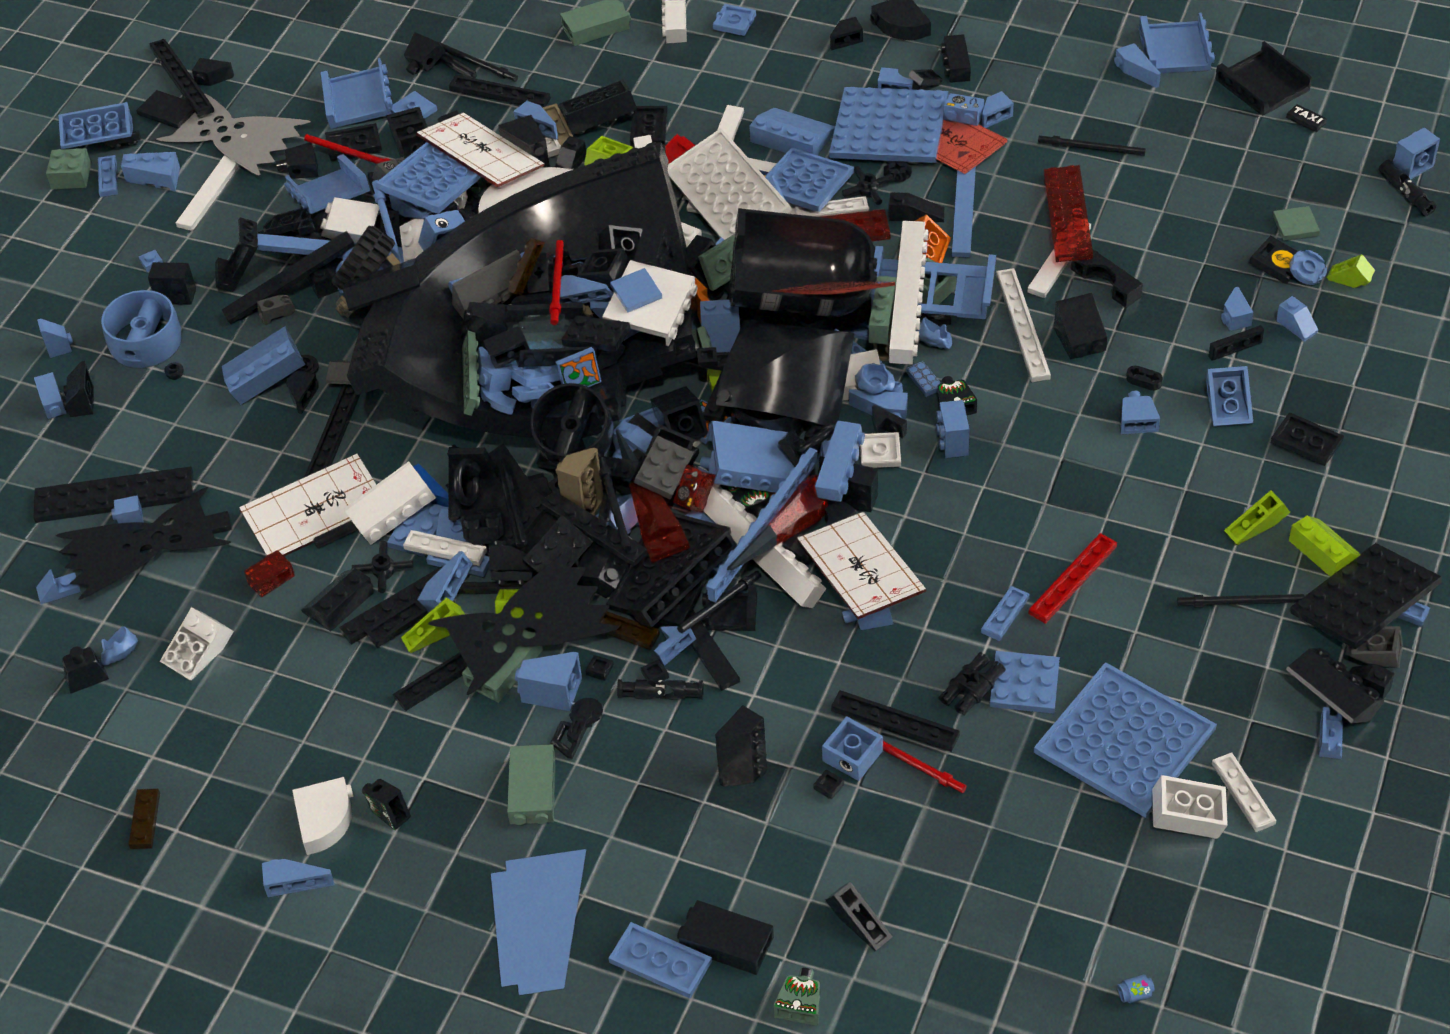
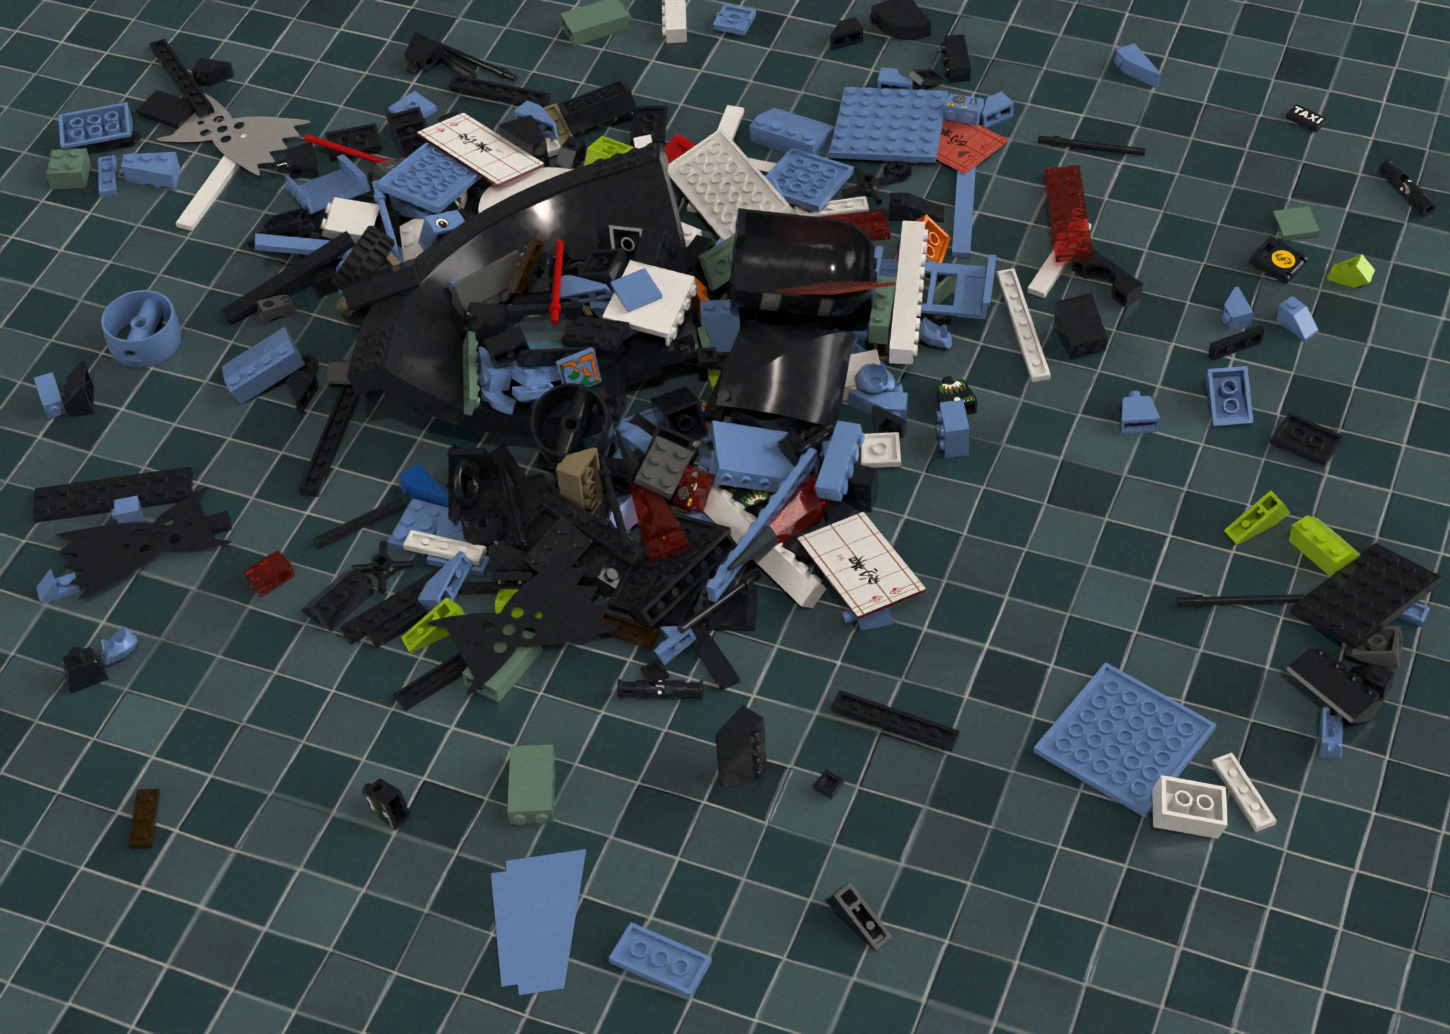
(55, 338): medium blue slope -> none
(147, 259): medium blue plate -> none
(173, 281): black brick -> none
(174, 371): black plate -> none
(196, 644): white slope -> none
(230, 271): black panel -> none
(290, 877): medium blue slope -> none
(307, 507): white piece -> none
(323, 813): white brick -> none
(356, 96): medium blue panel -> none
(389, 503): white slope -> none
(550, 680): medium blue slope -> none
(582, 716): black piece -> none
(599, 667): black tile -> none
(726, 936): black brick -> none
(799, 999): torso -> none
(852, 748): medium blue brick -> none
(923, 378): medium blue tile -> none
(944, 778): red bar -> none
(972, 683): black pin -> none
(1005, 613): medium blue tile -> none
(1026, 683): medium blue plate -> none
(1072, 578): red tile -> none
(1135, 989): medium blue brick -> none
(1144, 378): black beam -> none
(1177, 45): medium blue panel -> none
(1264, 80): black panel -> none
(1308, 267): medium blue tile -> none
(1416, 152): medium blue brick -> none

